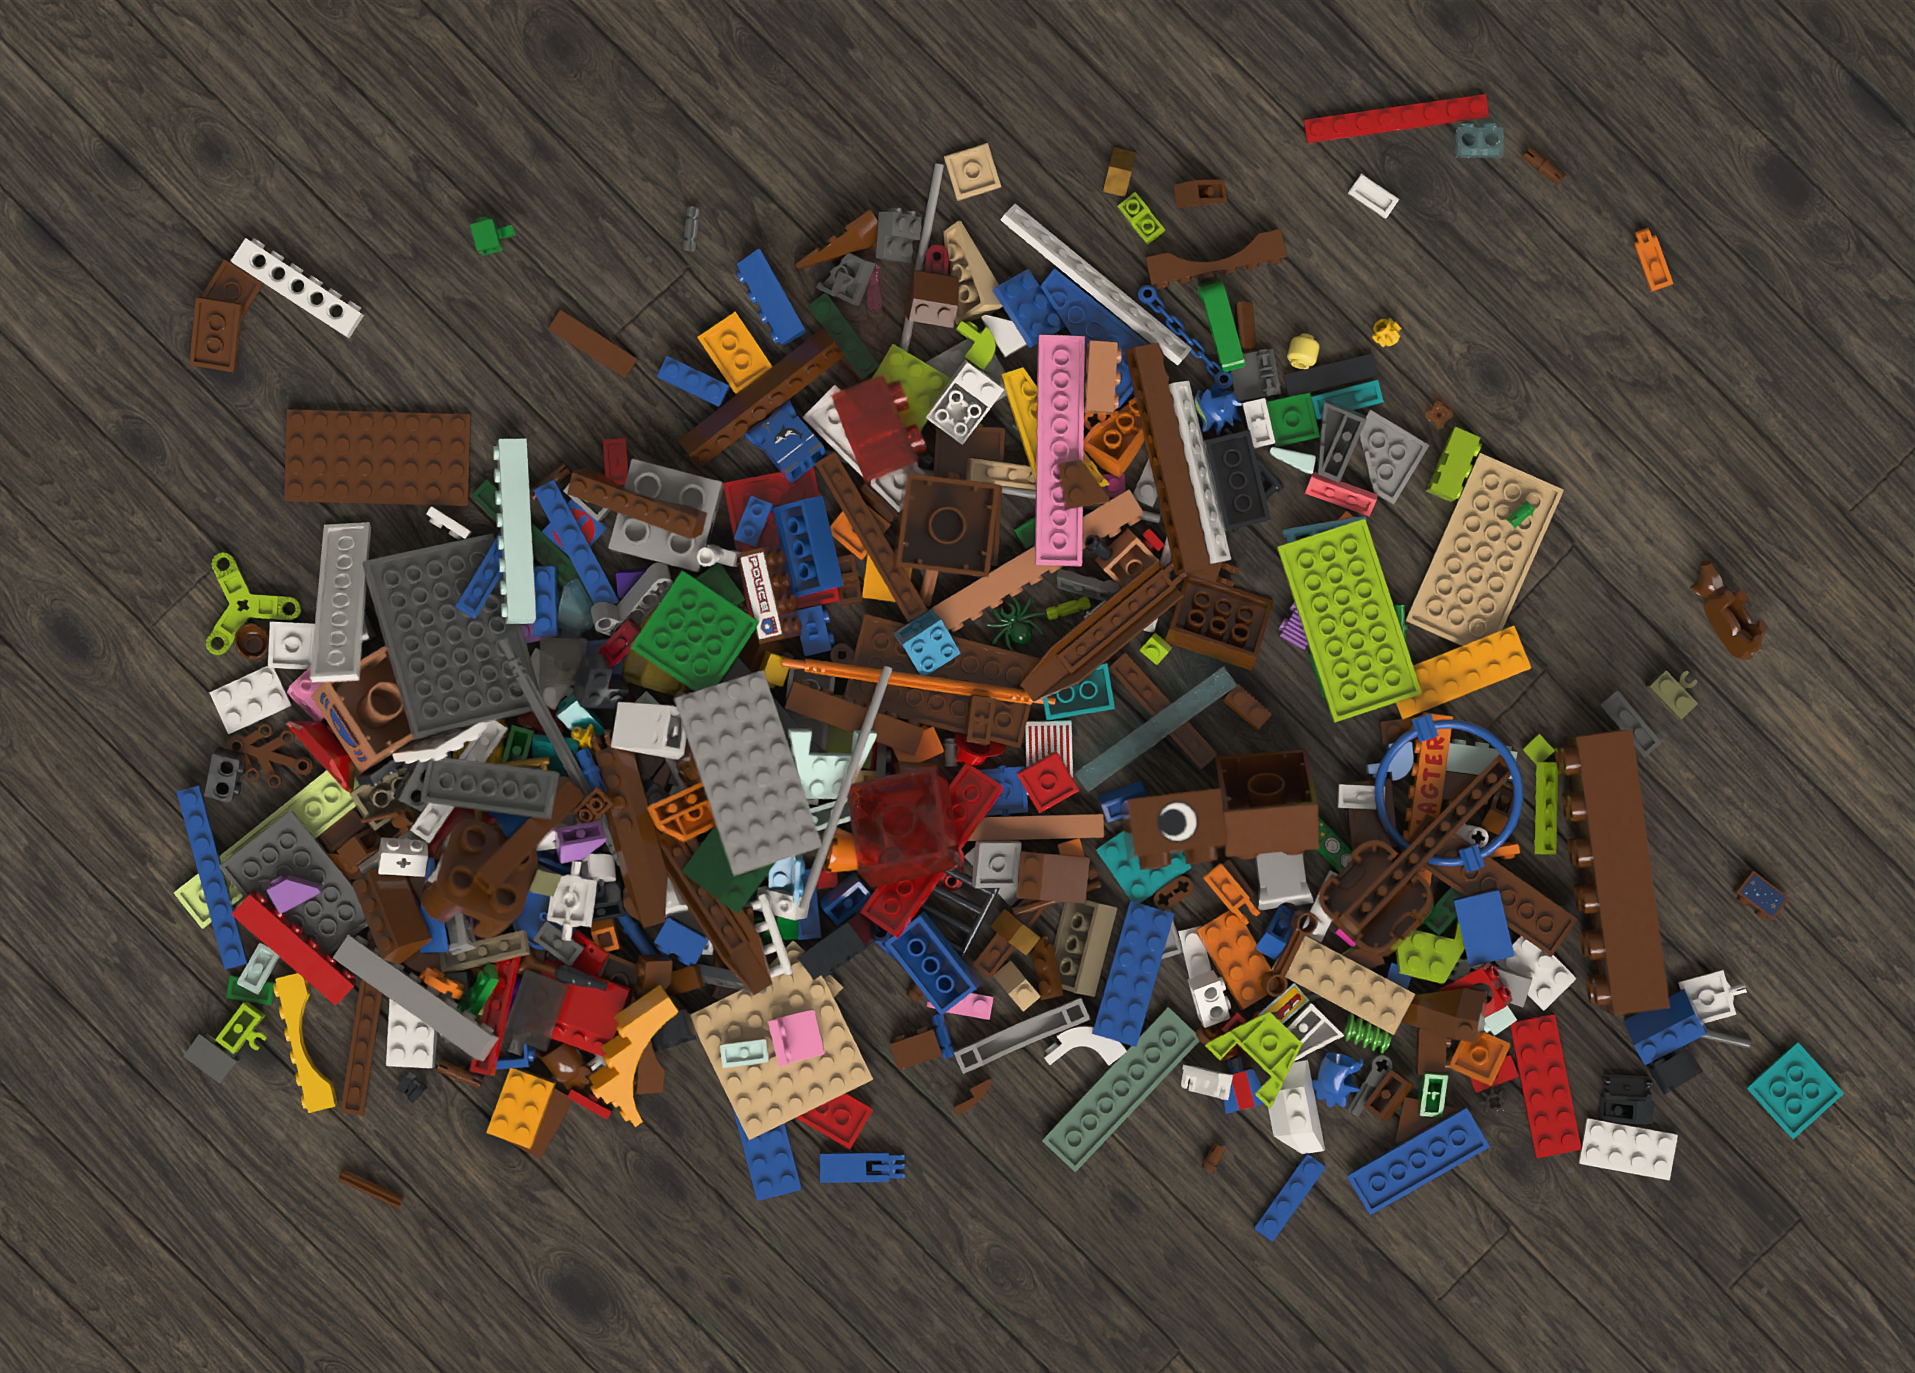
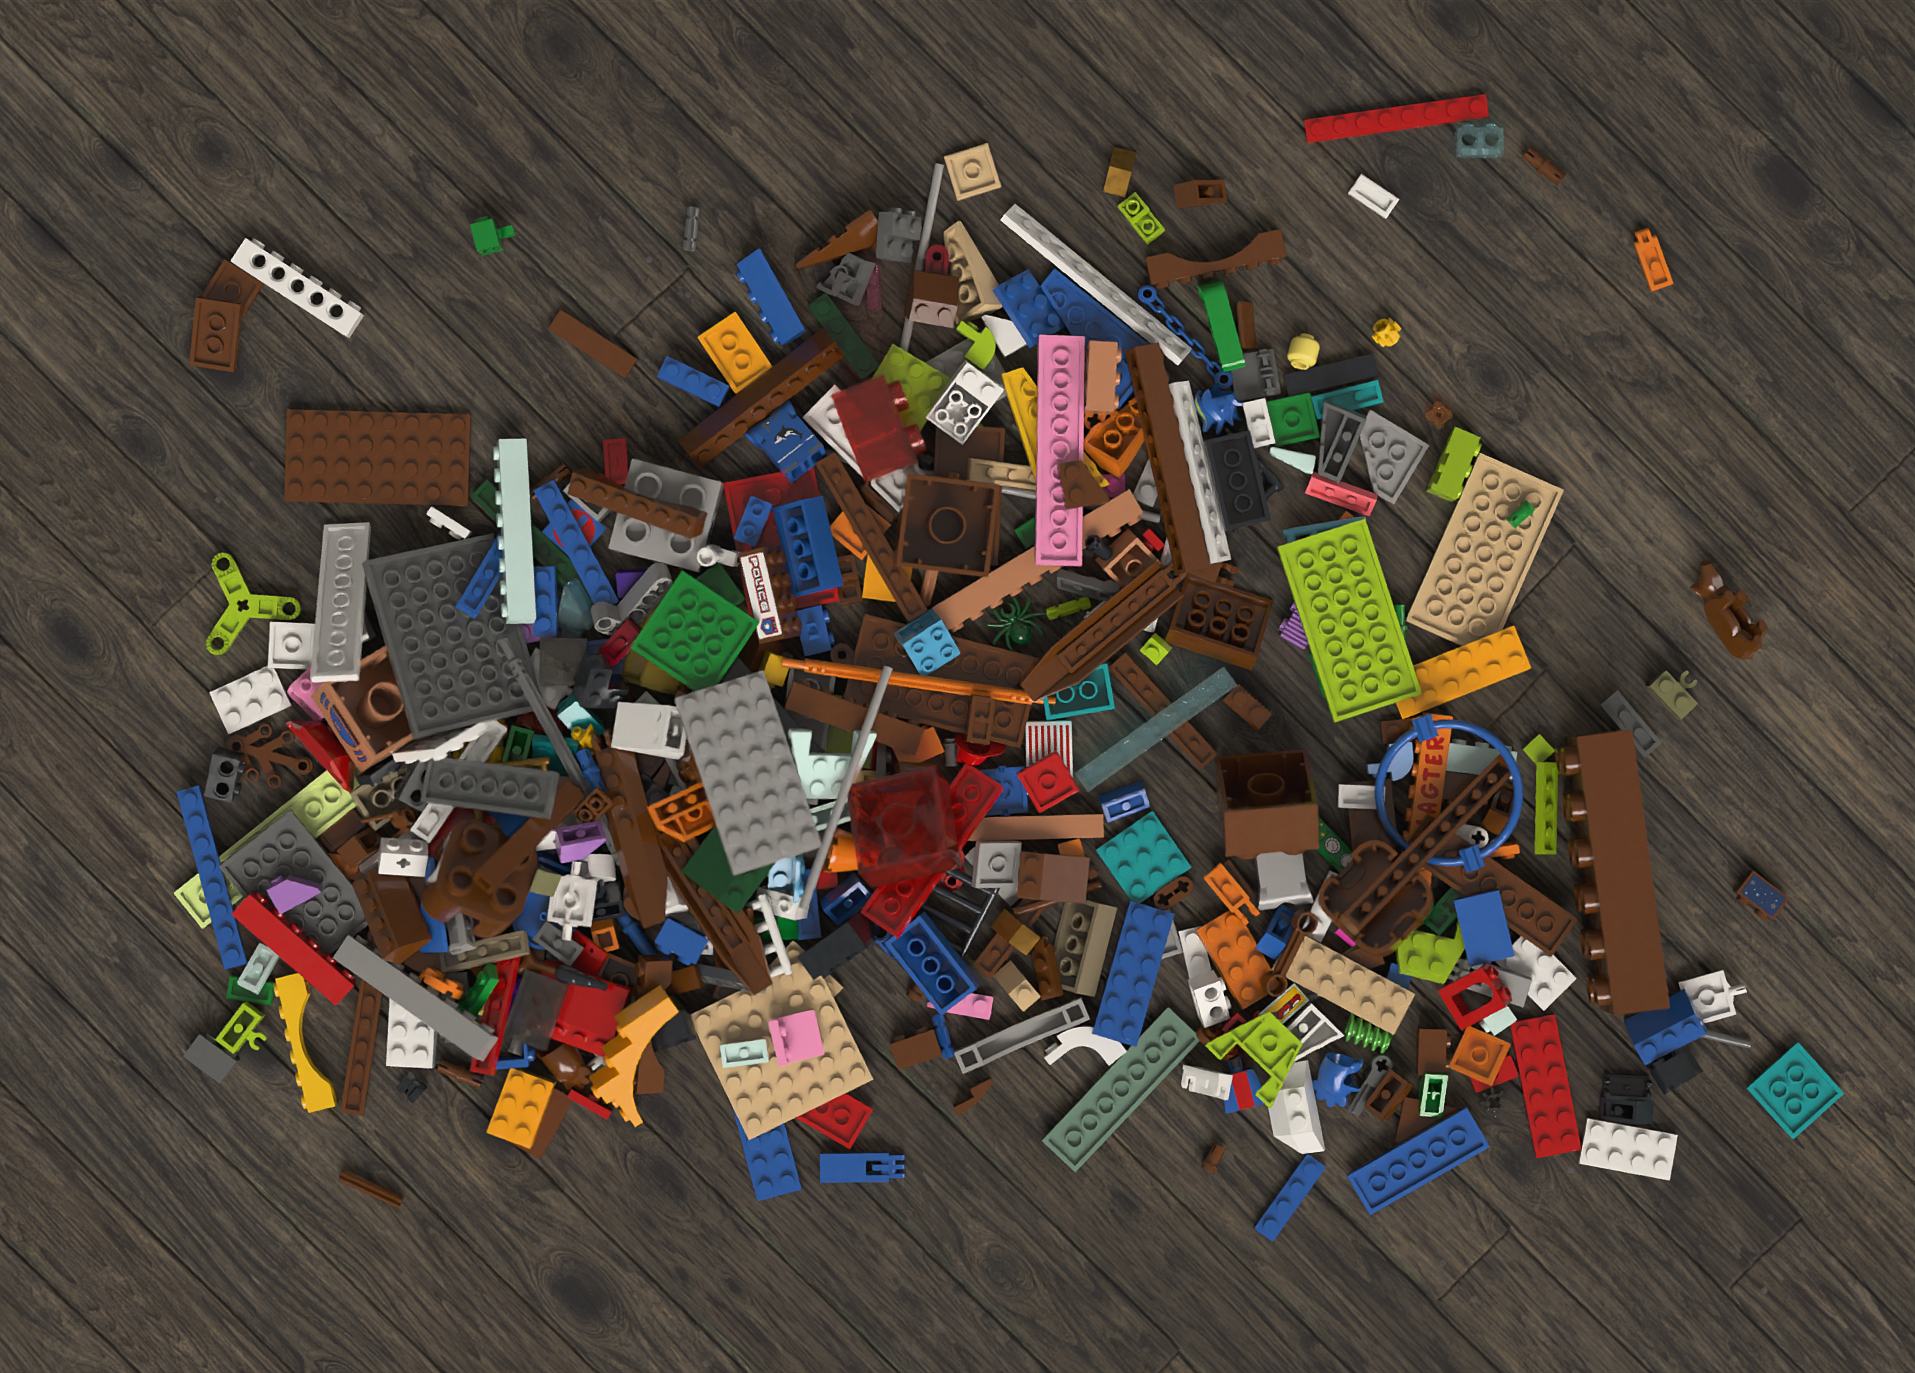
(251, 641): reddish brown hair -> none
(1174, 825): reddish brown brick -> none
(1450, 1013): reddish brown wedge -> none

